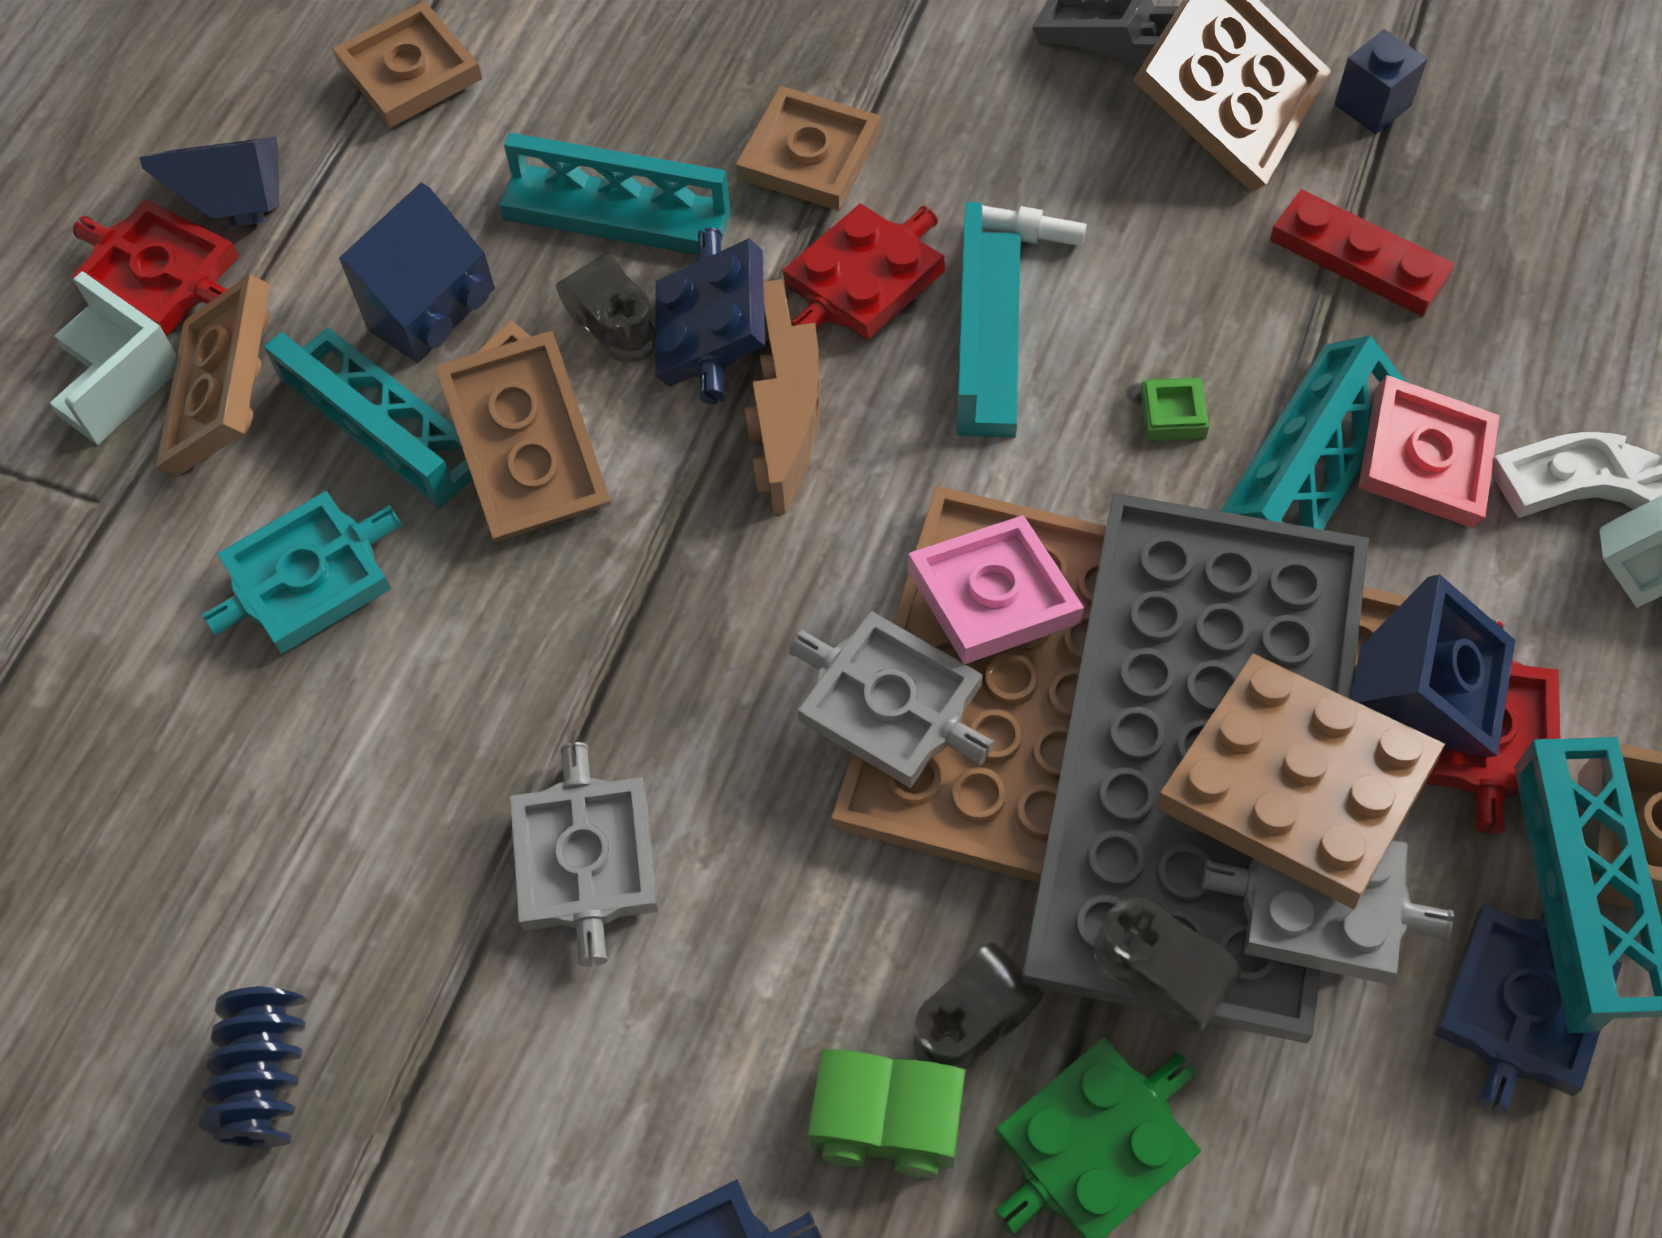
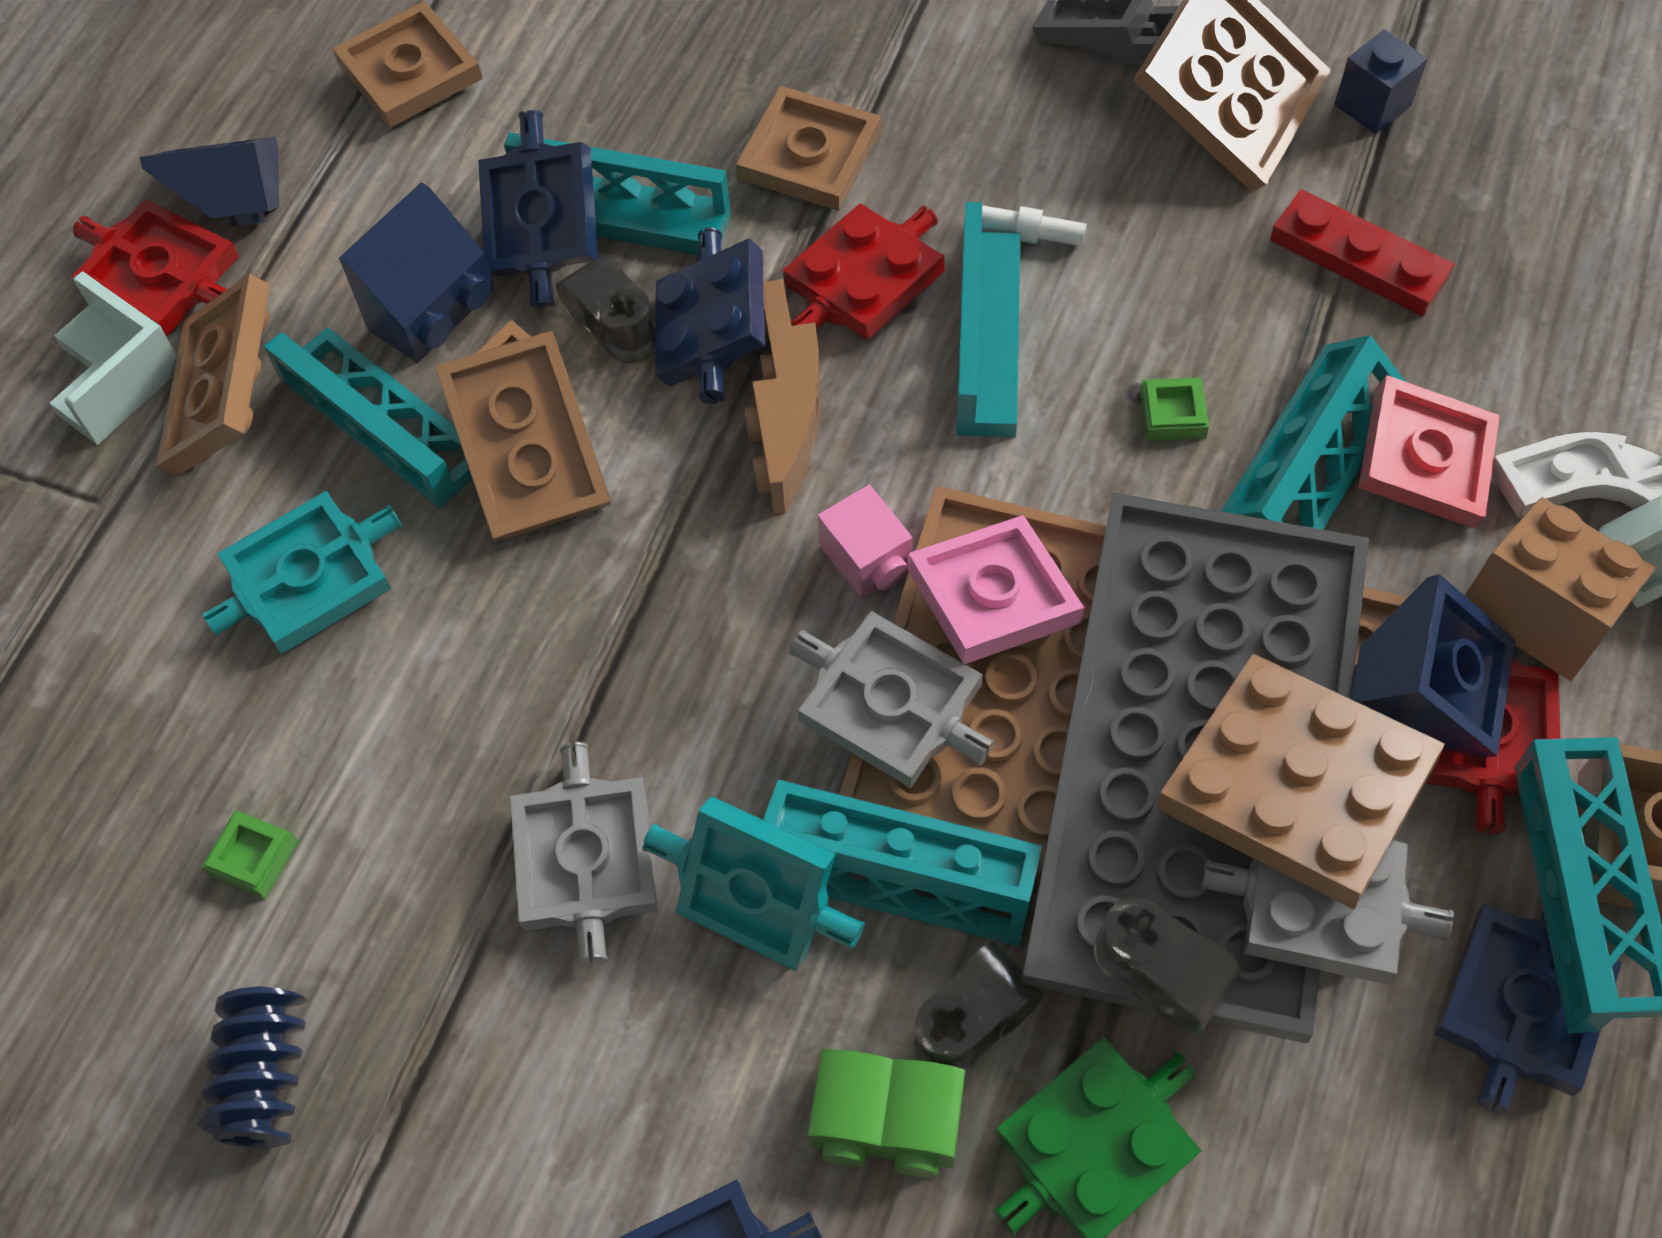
(249, 854): none -> bright green tile
(538, 209): none -> dark blue plate
(754, 883): none -> teal plate
(865, 542): none -> bright pink brick
(913, 852): none -> teal fence
(1558, 586): none -> medium nougat brick

